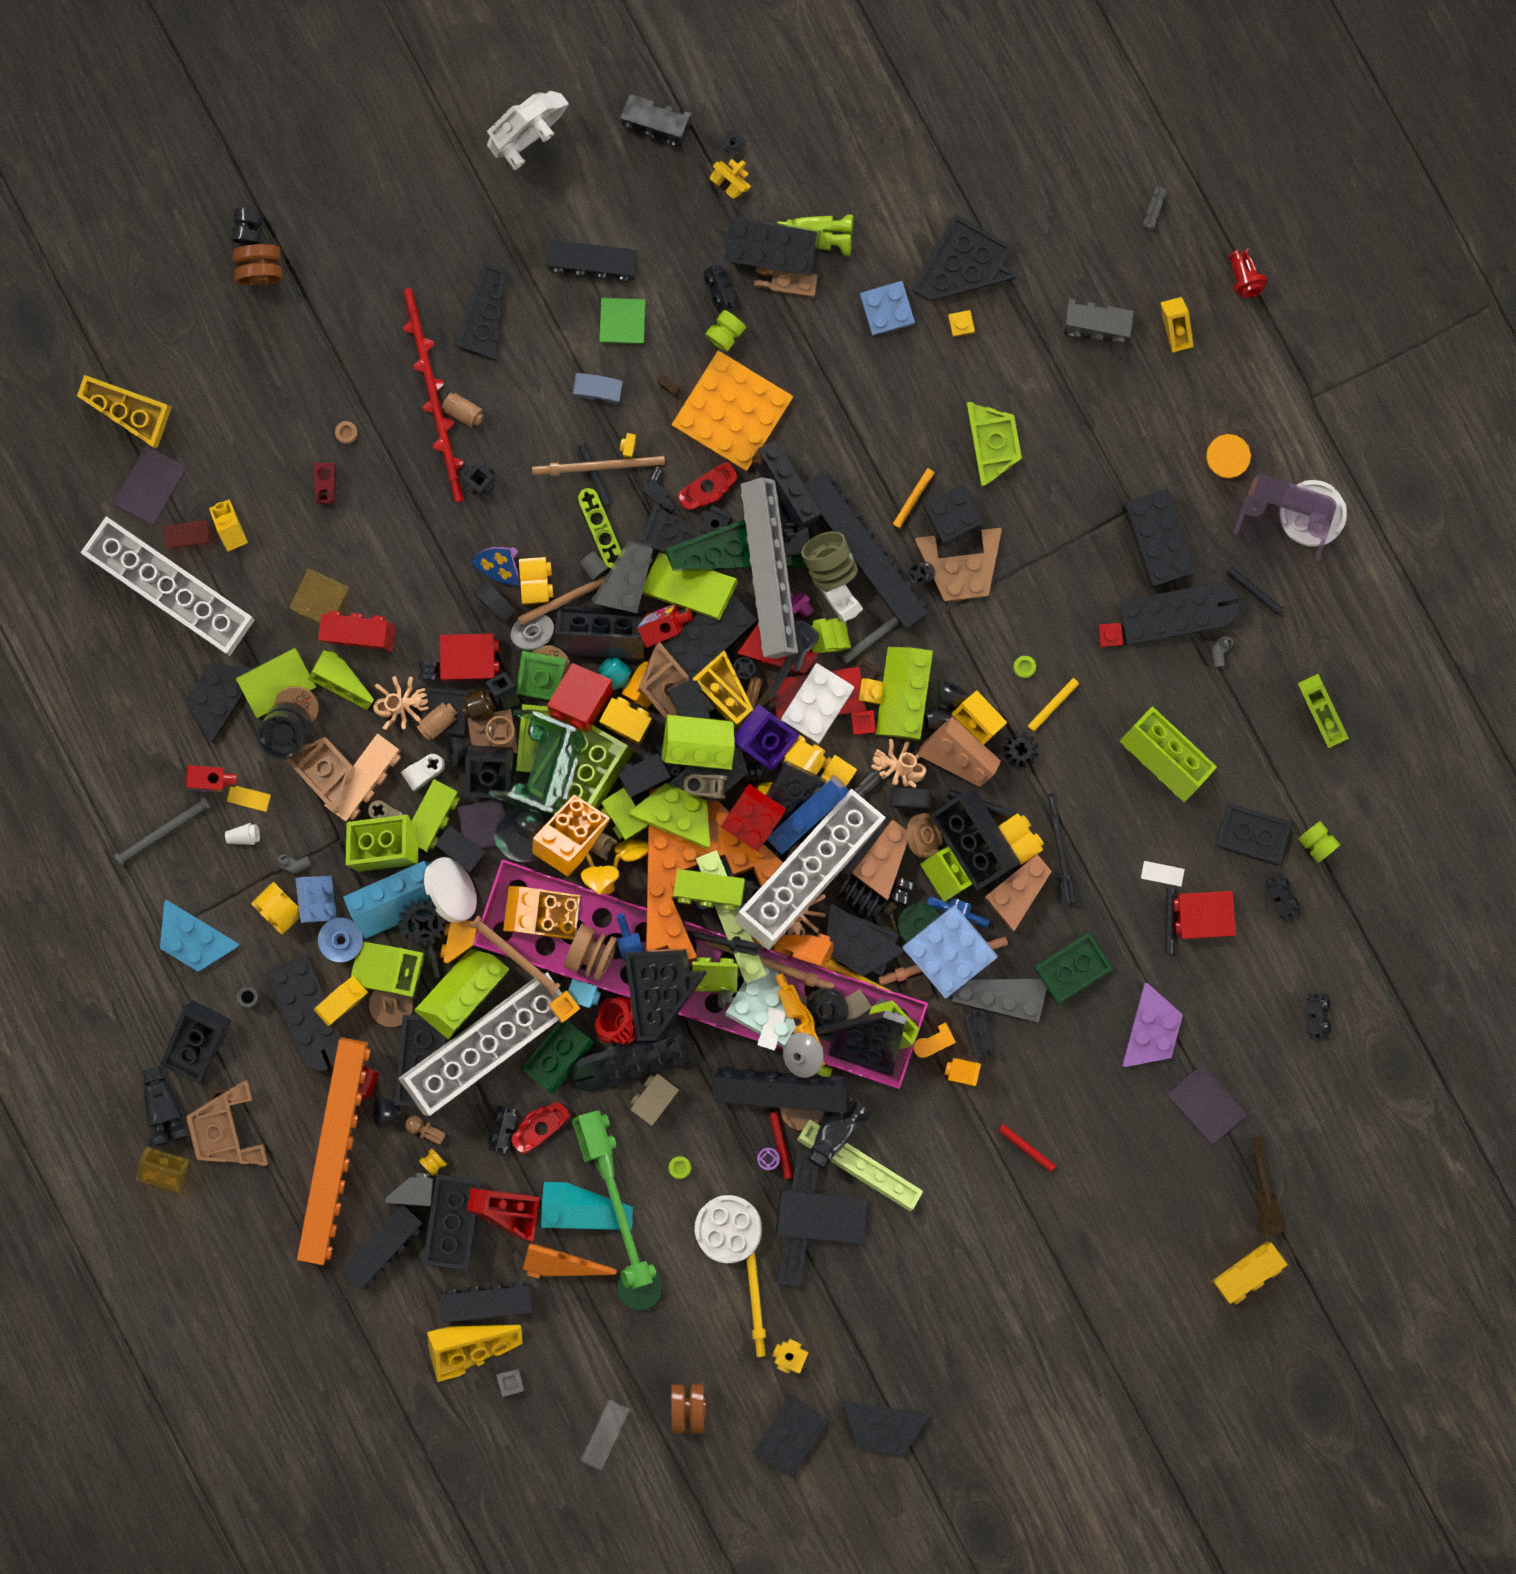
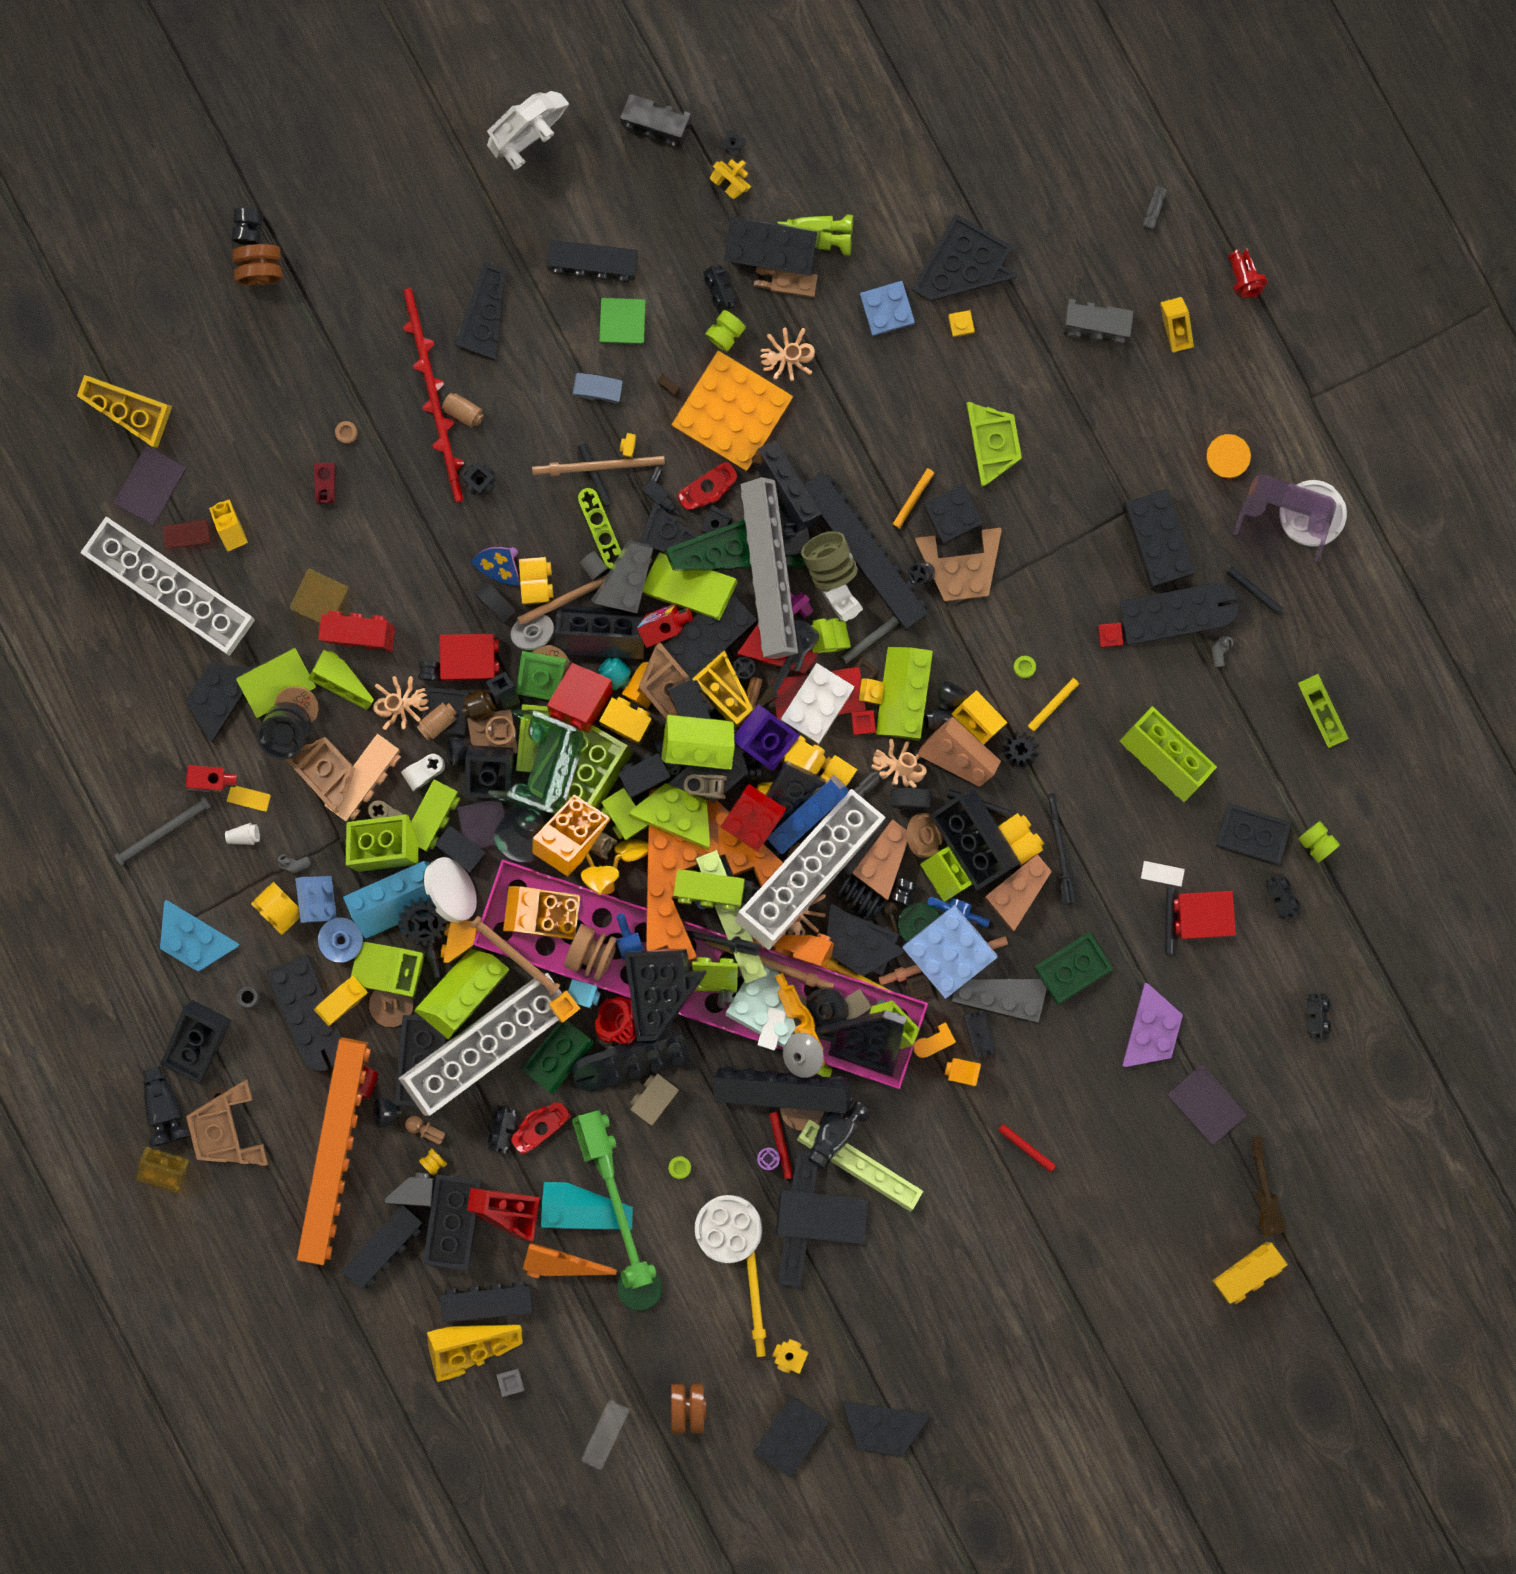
(791, 354): none -> light nougat animal

